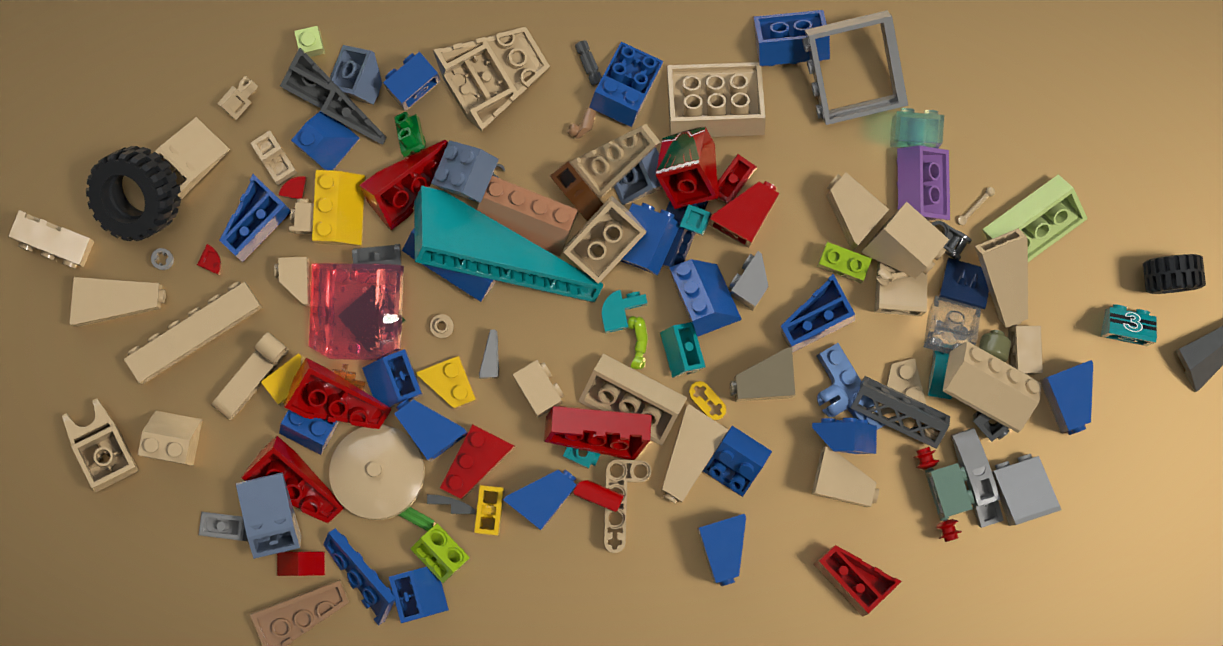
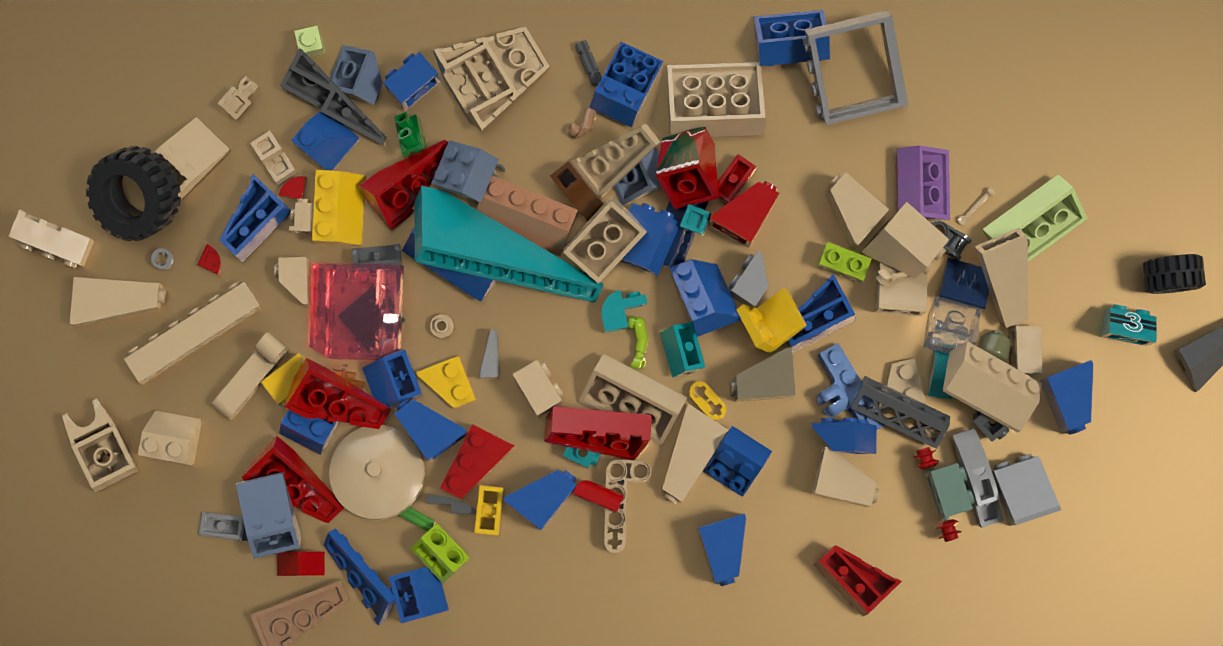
(772, 321): none -> yellow bracket
(916, 128): clear light blue brick -> none

